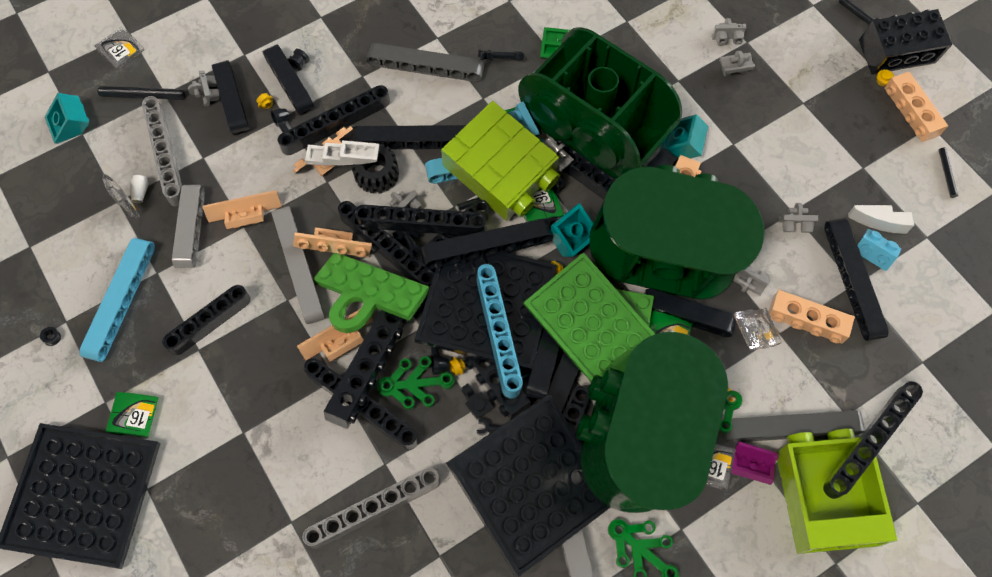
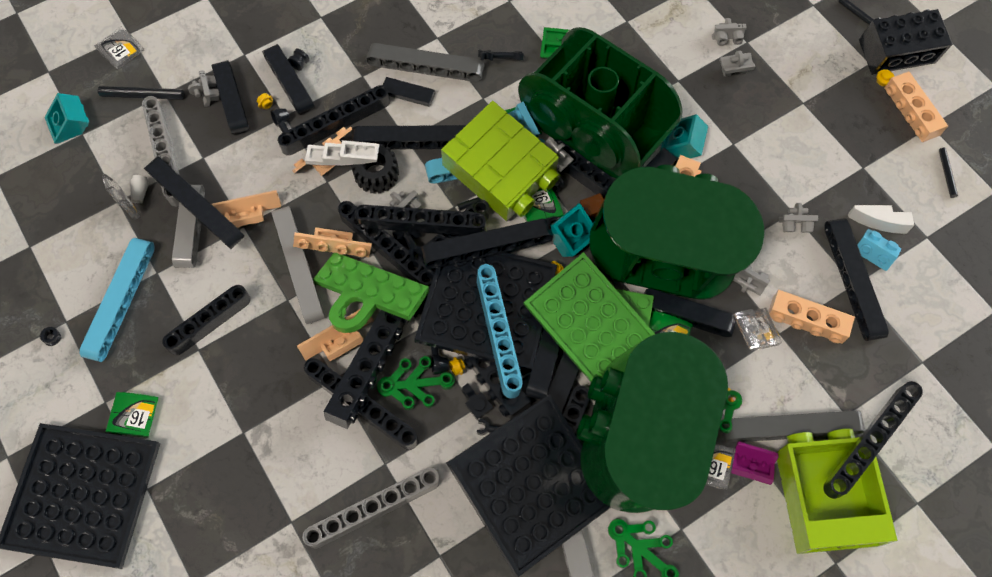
(194, 202): none -> black beam
(409, 91): none -> black tile
(592, 205): none -> reddish brown brick

